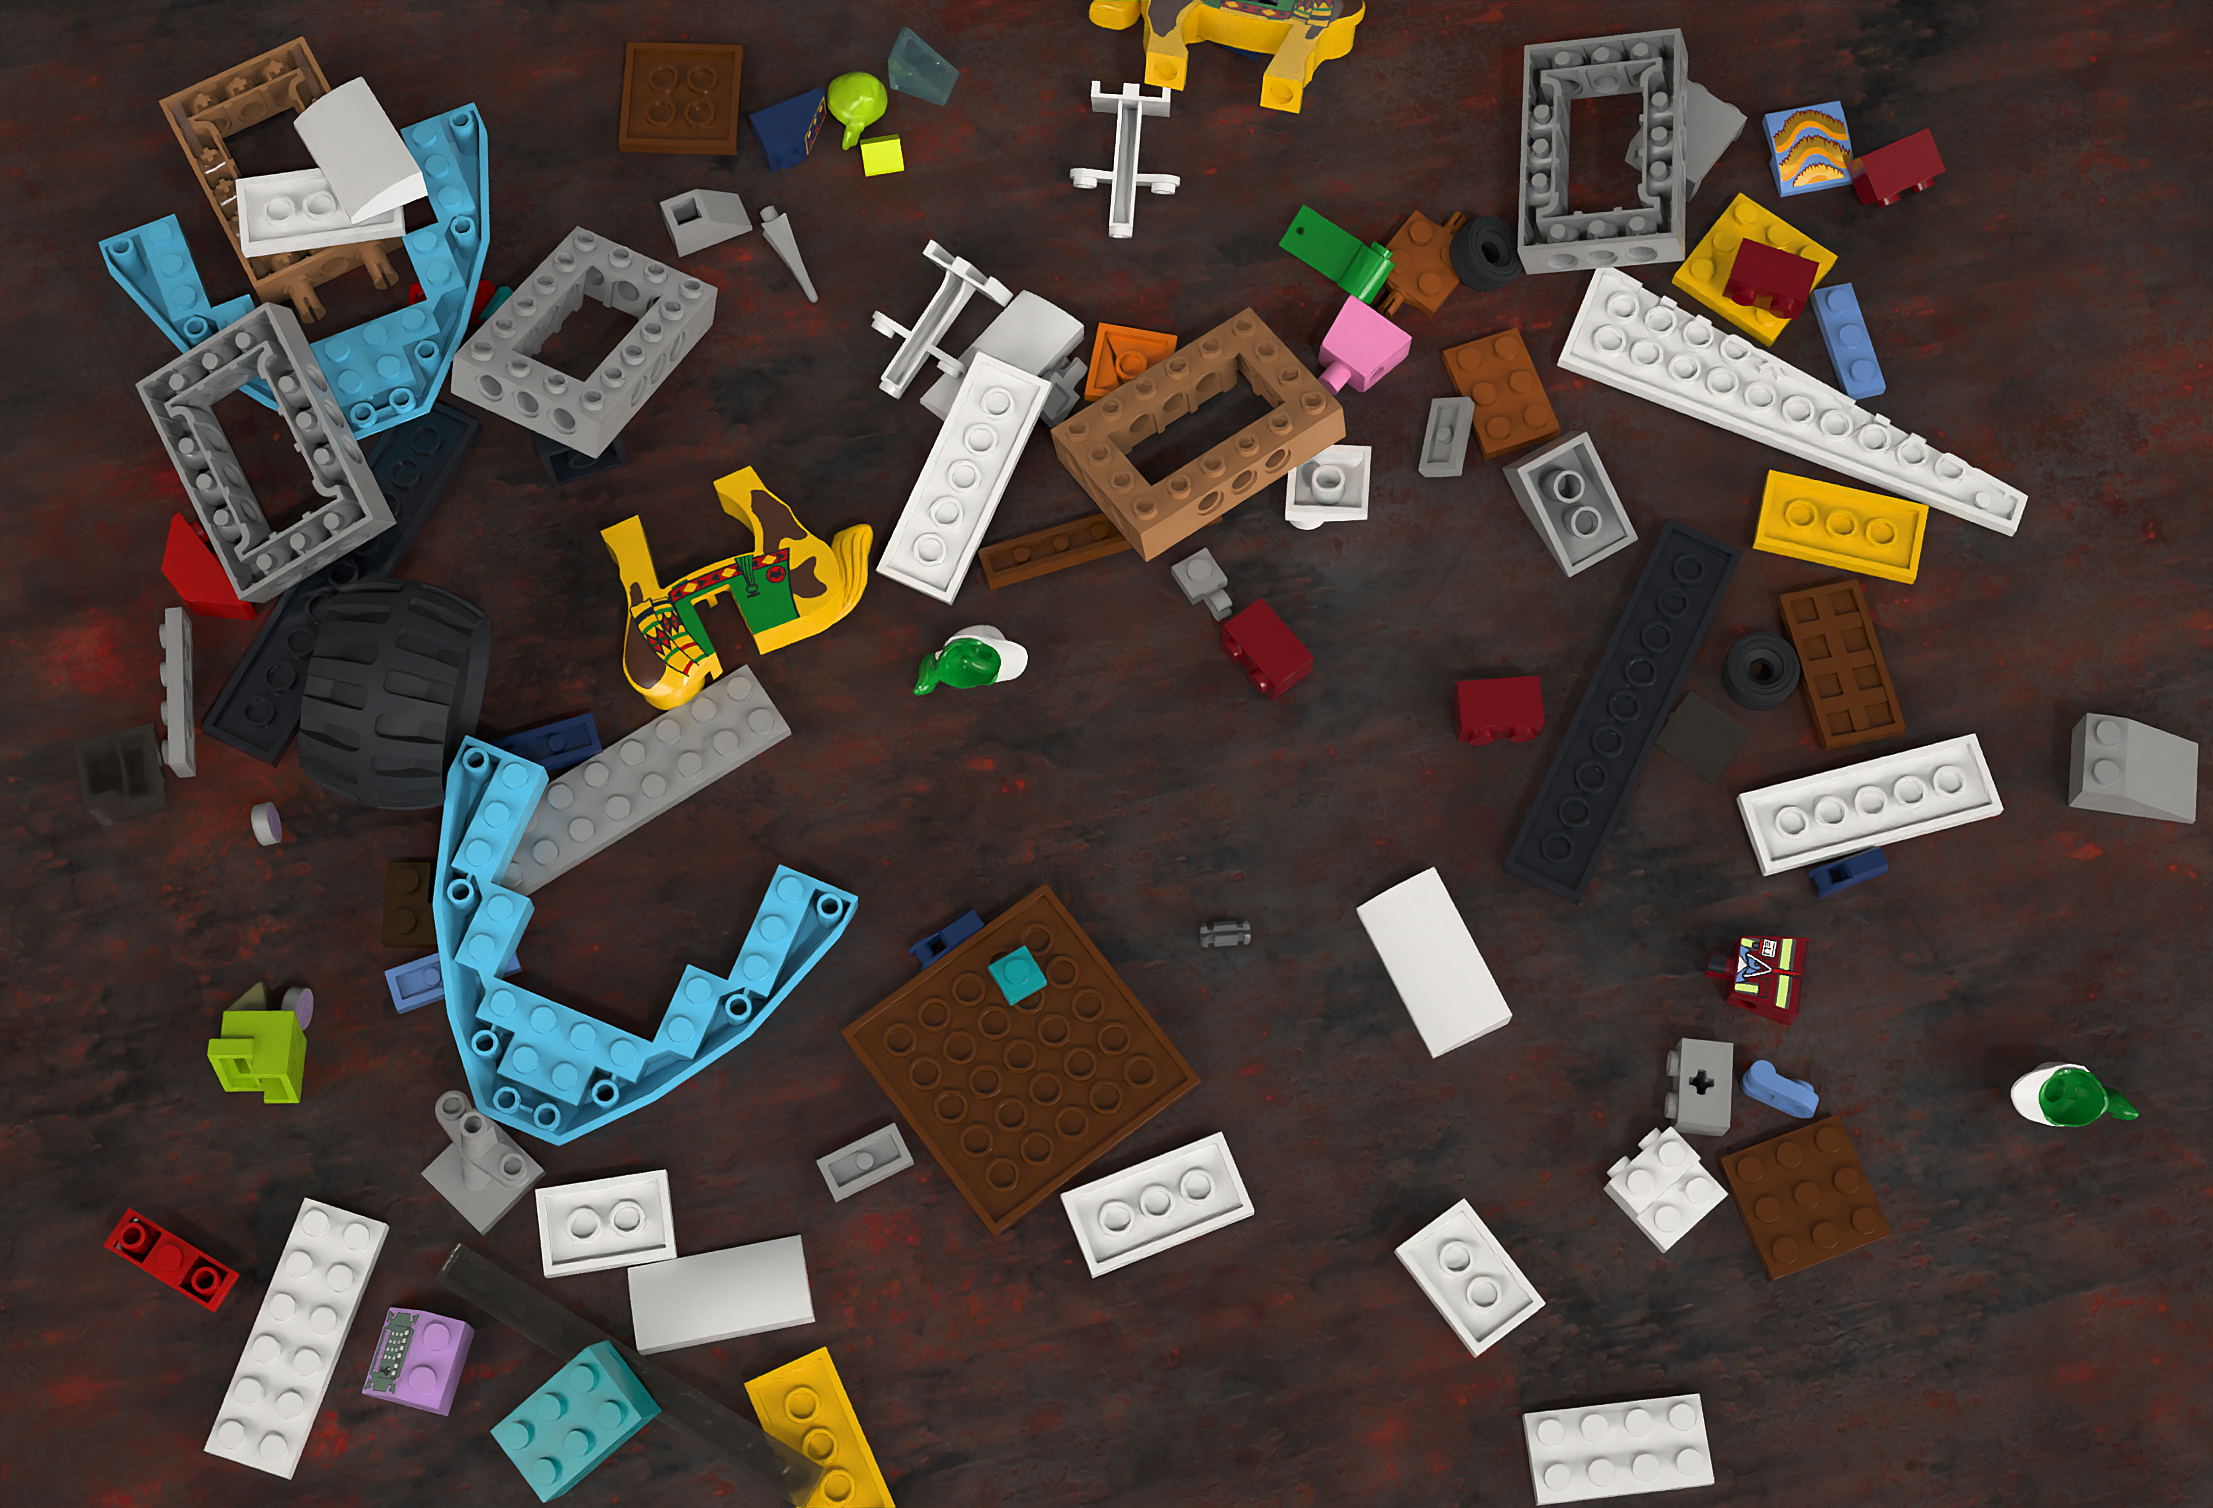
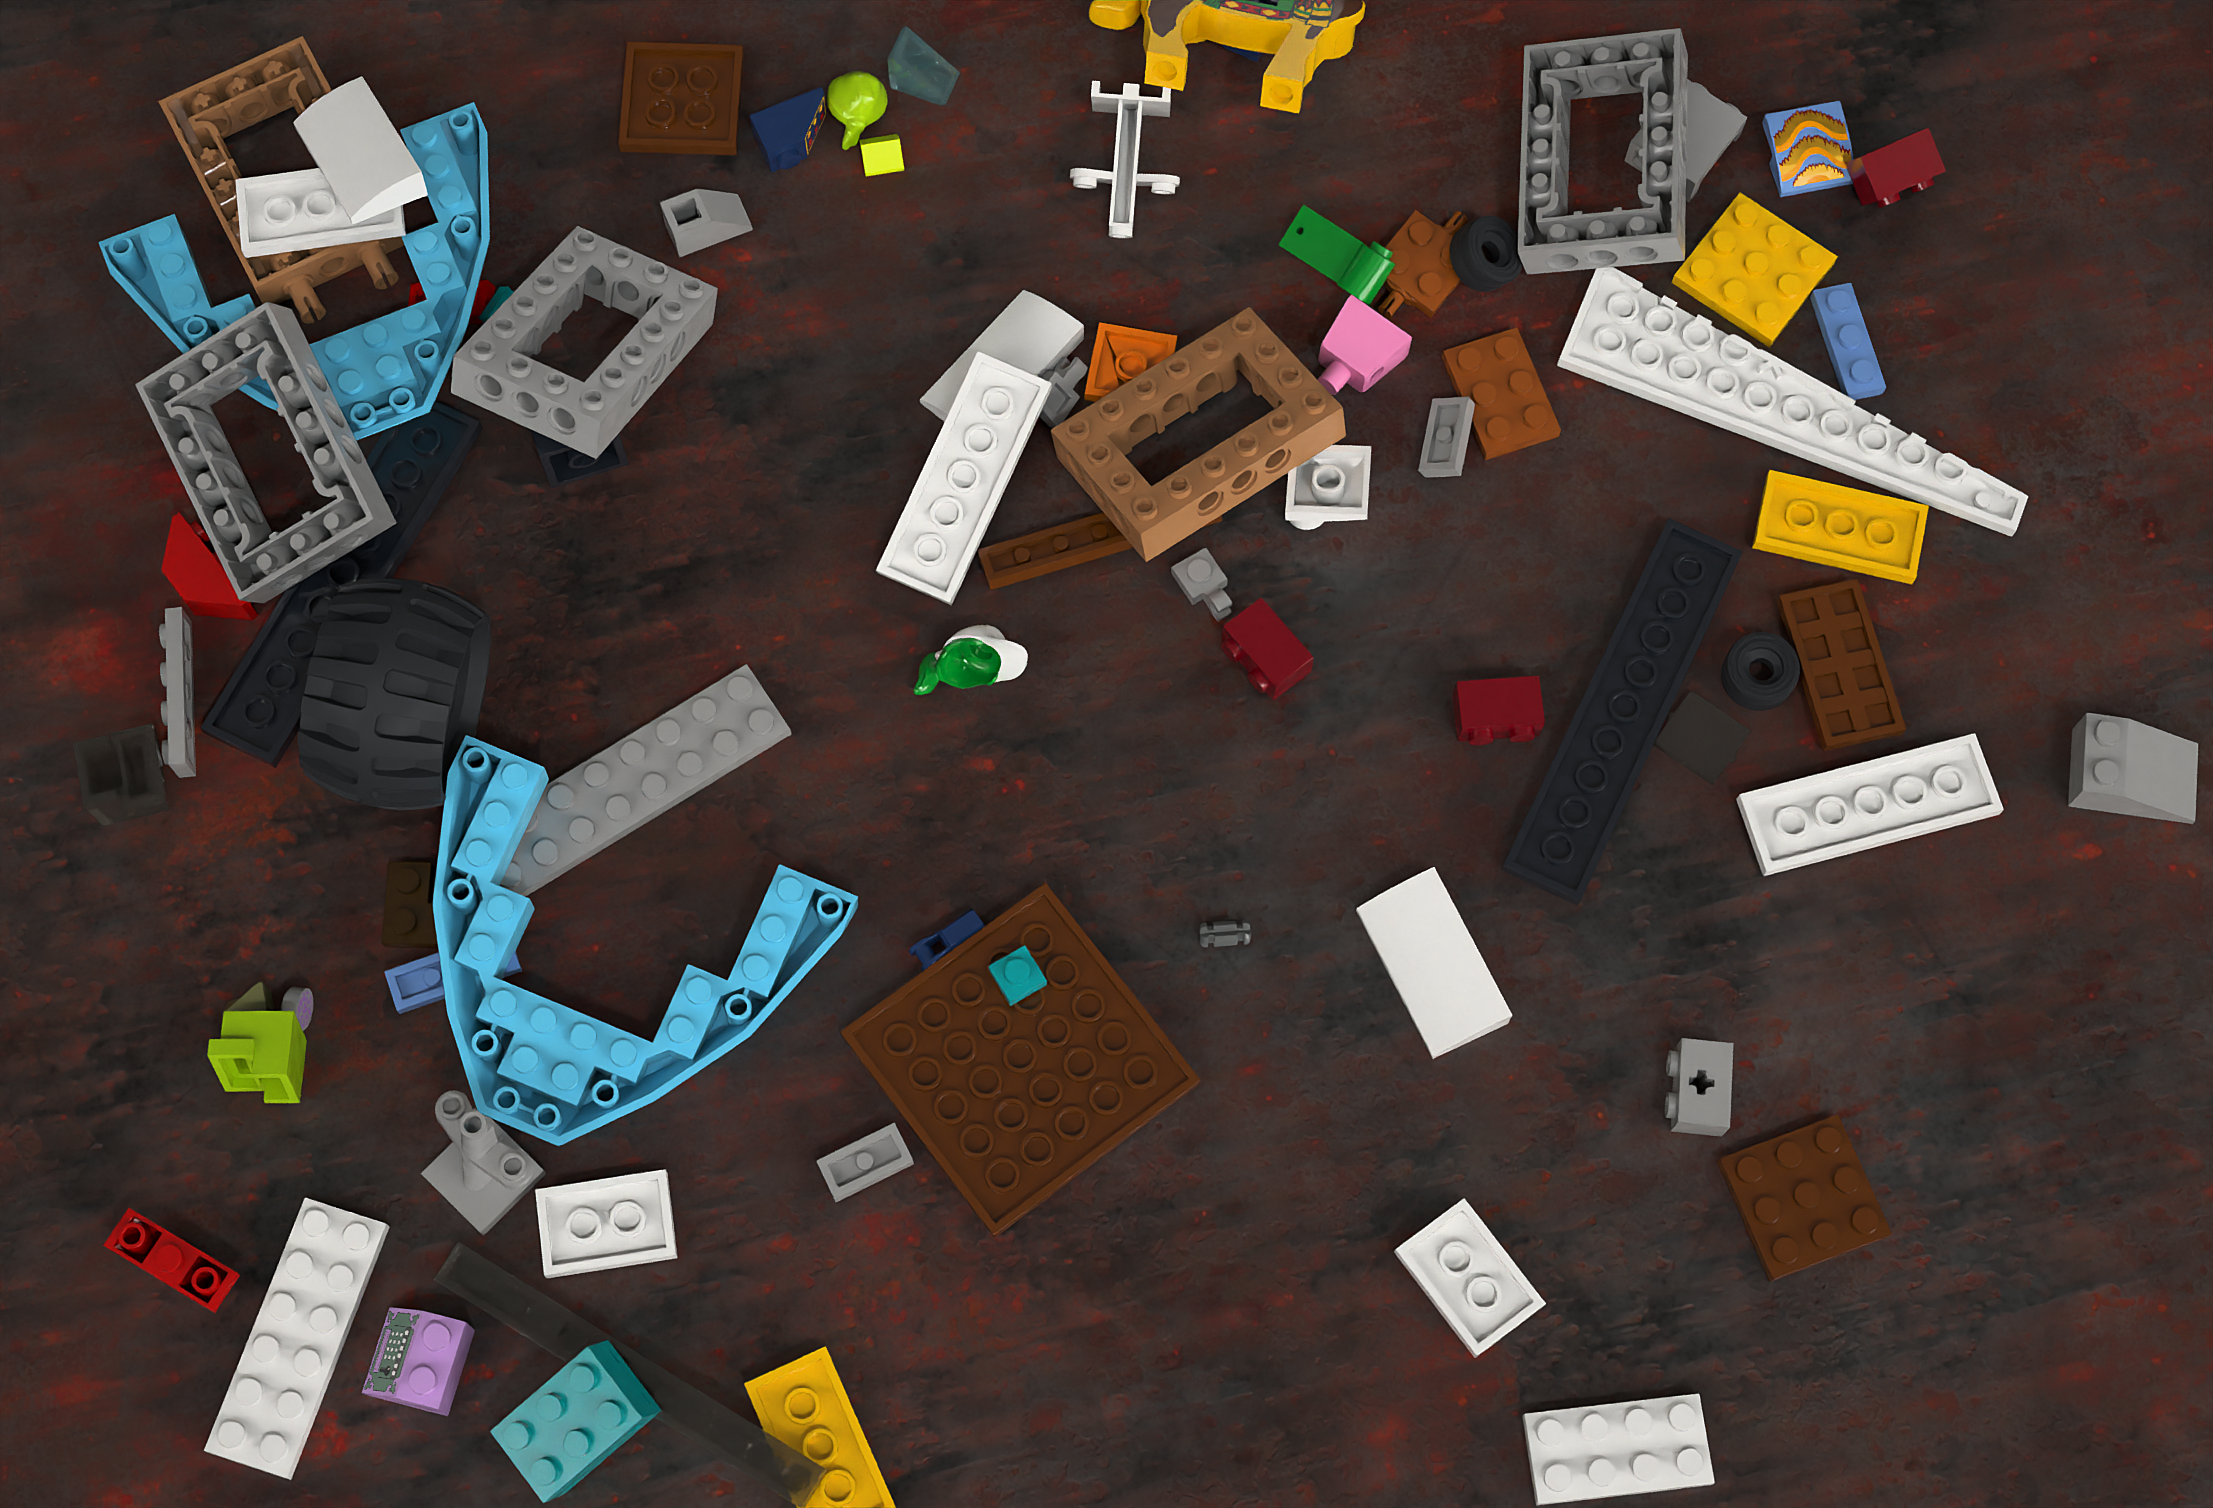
(266, 823): light grey tile -> none
(556, 743): dark blue plate -> none
(720, 1295): white slope -> none
(781, 238): light grey piece -> none
(782, 590): animal -> none
(955, 291): white piece -> none
(1157, 1204): white plate -> none
(1571, 501): light grey slope -> none
(1664, 1188): white plate -> none
(1763, 975): torso -> none
(1770, 279): dark red brick -> none
(1786, 1095): medium blue plate -> none
(1851, 870): dark blue bar -> none
(2067, 1096): green hair -> none

